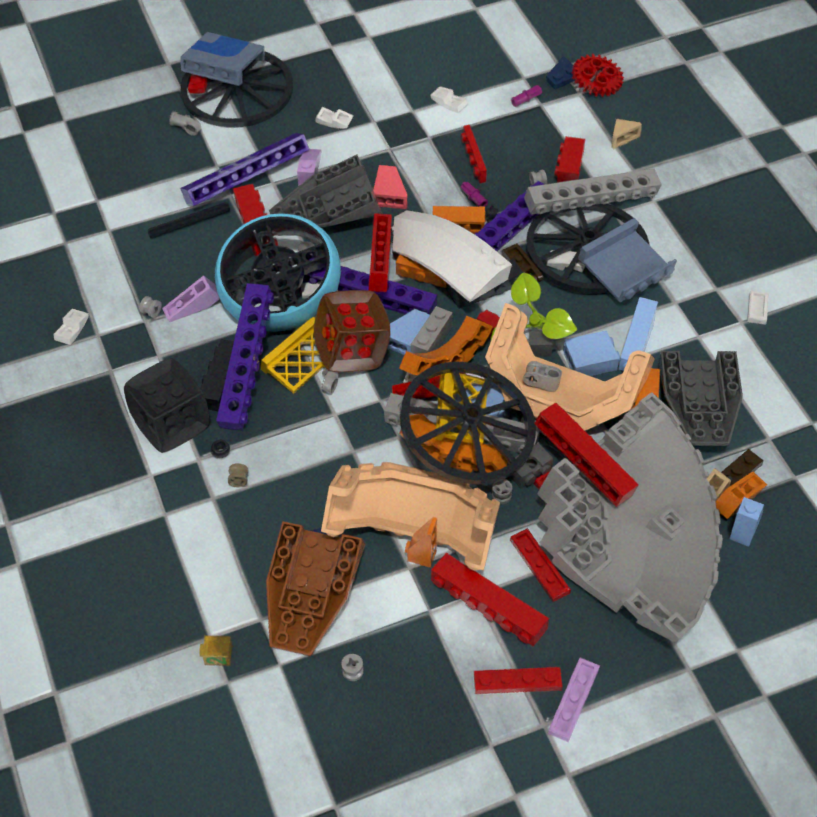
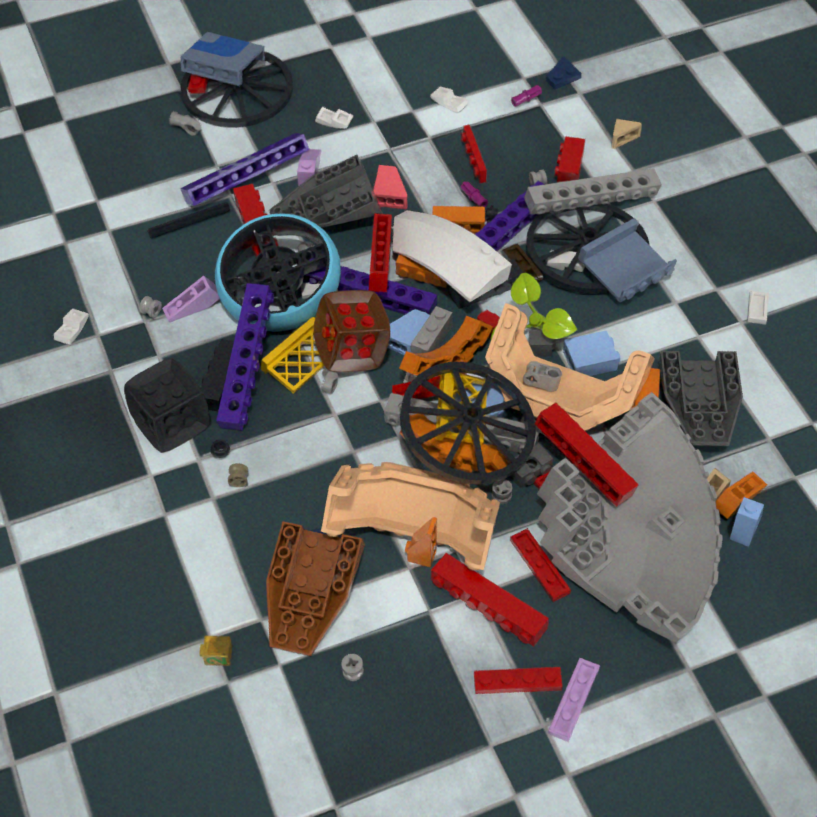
(605, 82): red gear -> none
(639, 330): light blue slope -> none
(742, 466): dark brown plate -> none

